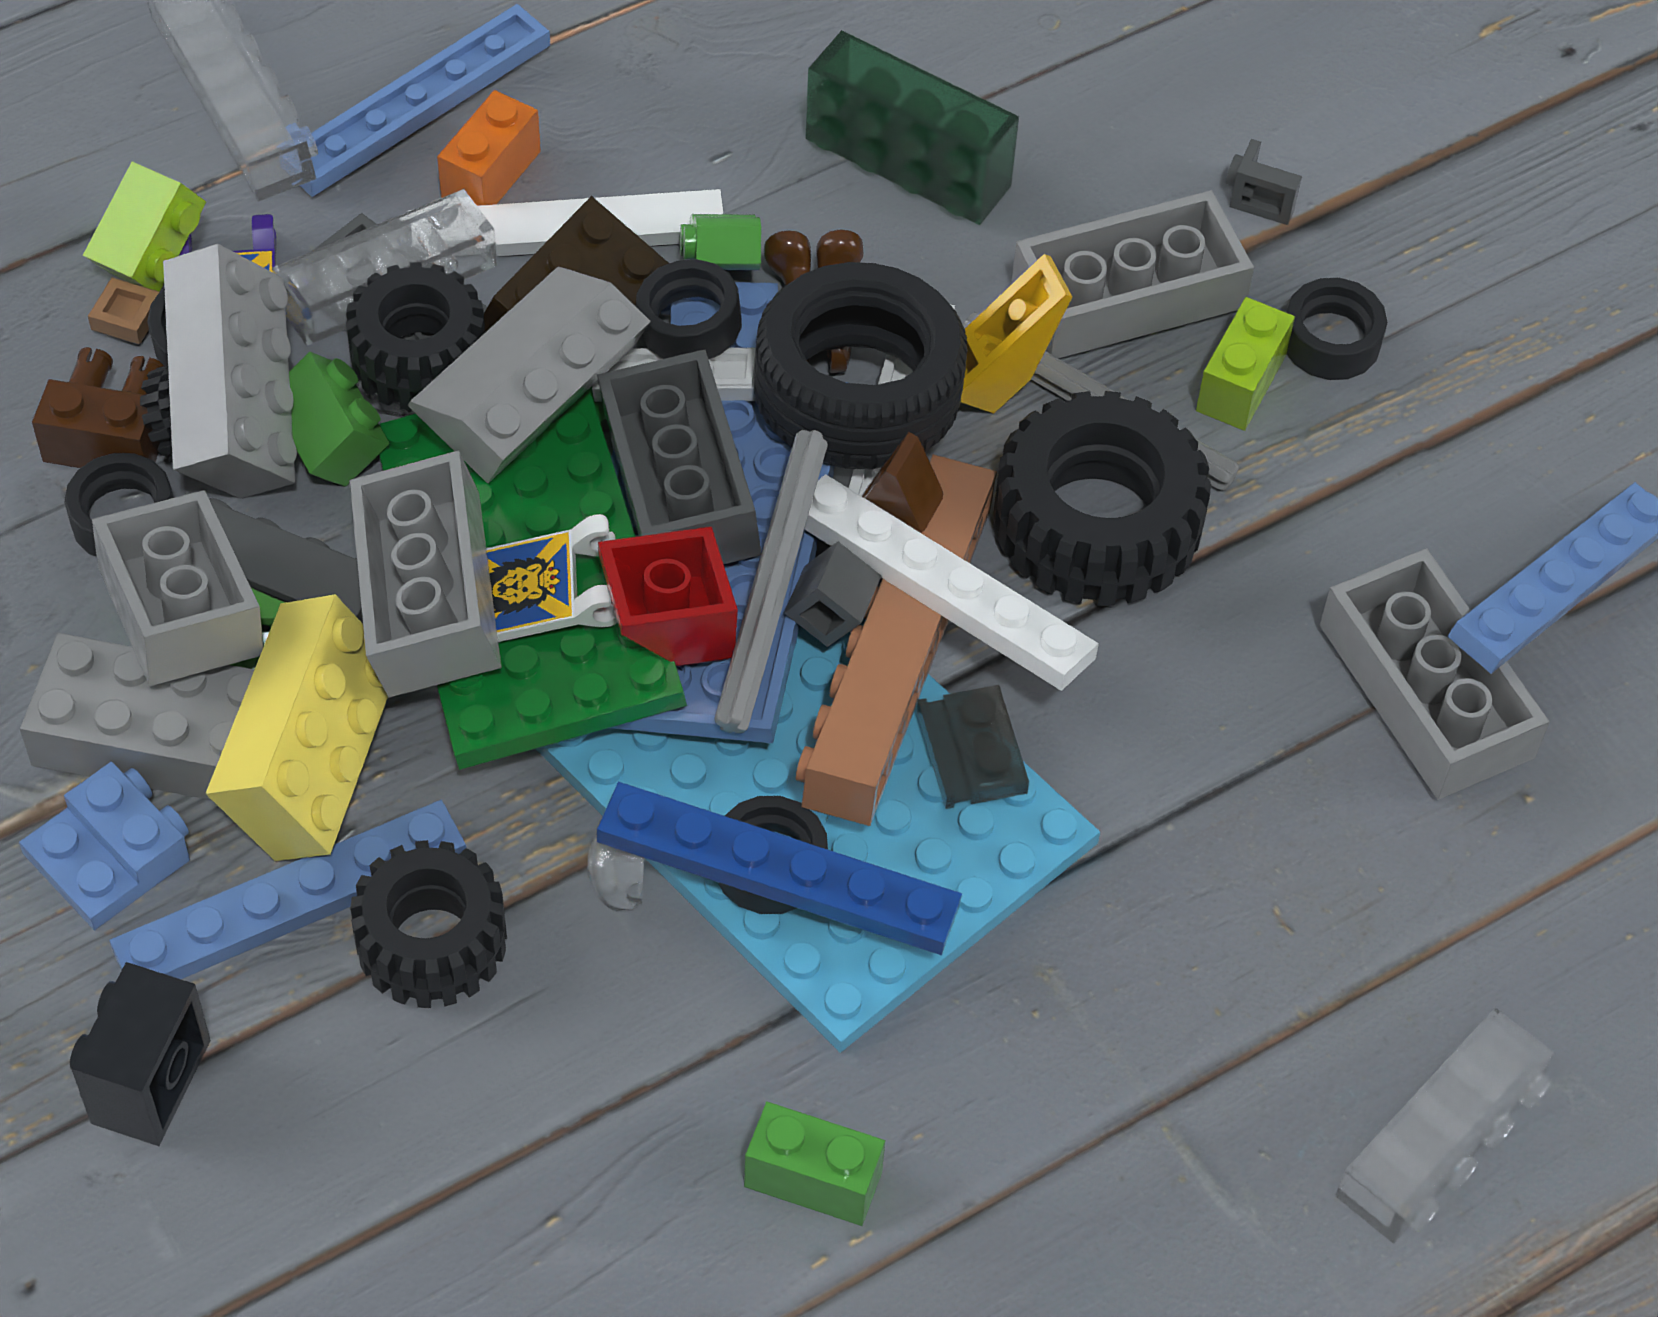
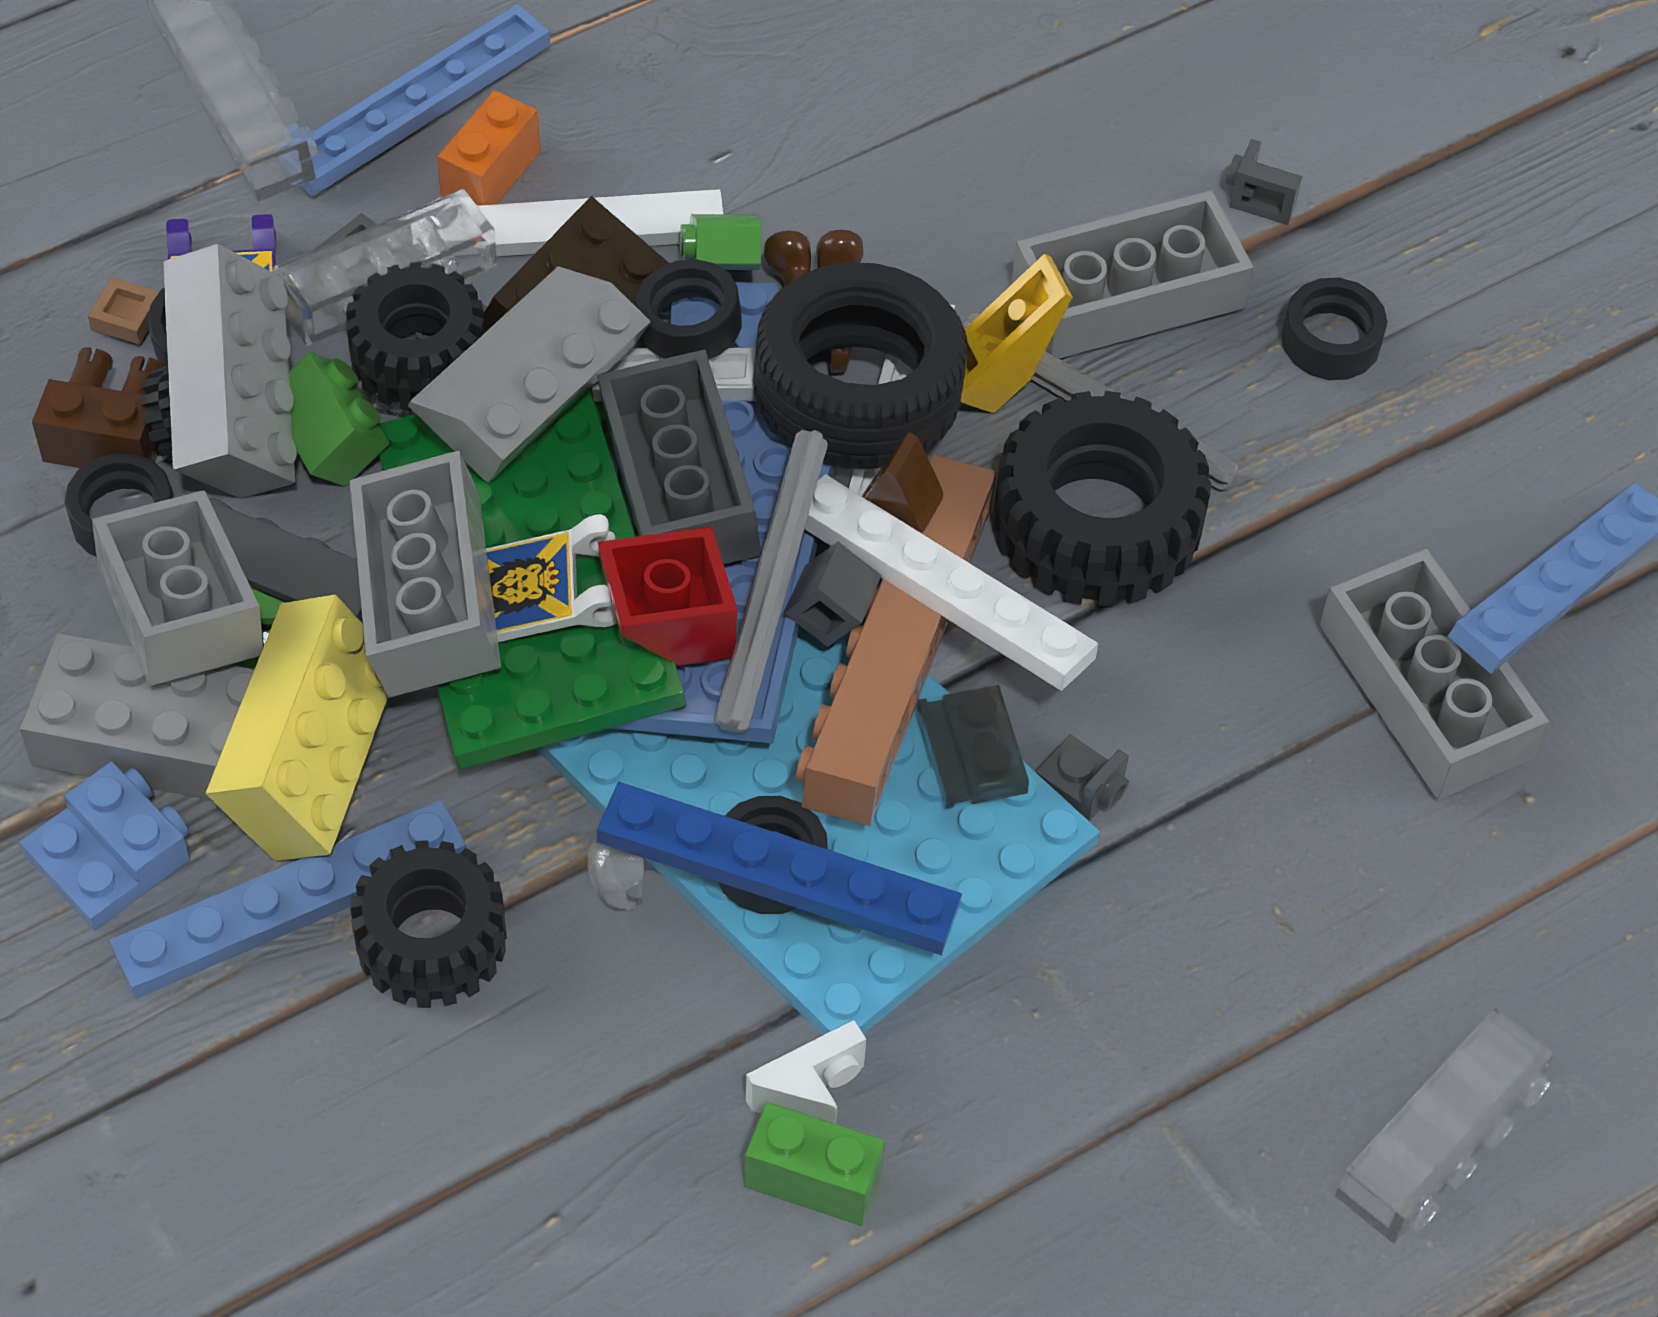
(140, 1053): black brick -> none
(144, 226): lime brick -> none
(801, 1075): none -> white slope
(910, 127): clear green brick -> none
(1085, 776): none -> dark grey bracket
(1245, 363): lime brick -> none

